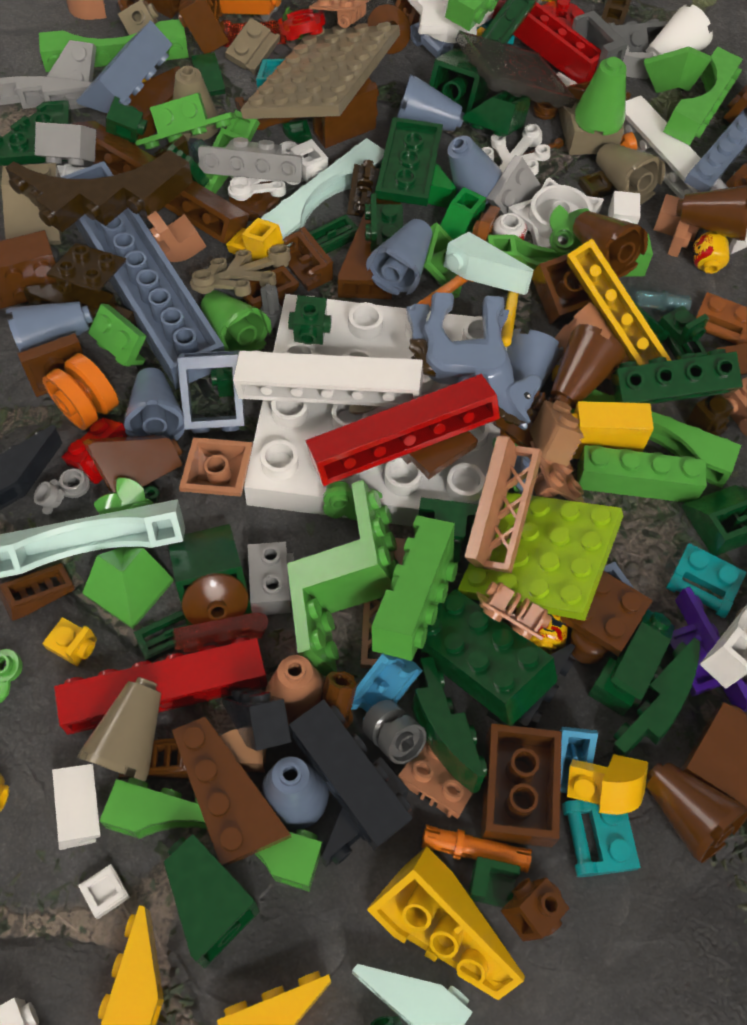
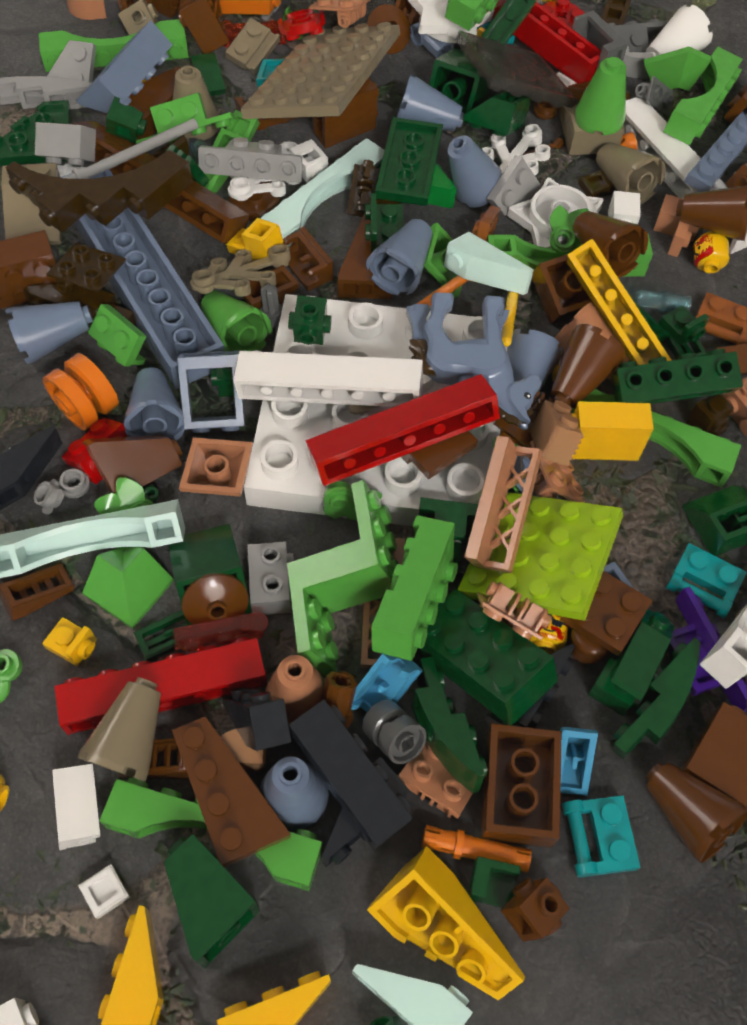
(44, 358): reddish brown plate -> none
(133, 151): none -> light grey bar
(177, 240): nougat brick -> none
(297, 131): dark green tile -> none
(335, 238): dark green tile -> none
(463, 213): green slope -> none
(510, 225): white head -> none
(615, 787): yellow brick -> none
(641, 474): bright green brick -> none
(656, 95): none -> dark grey hinge

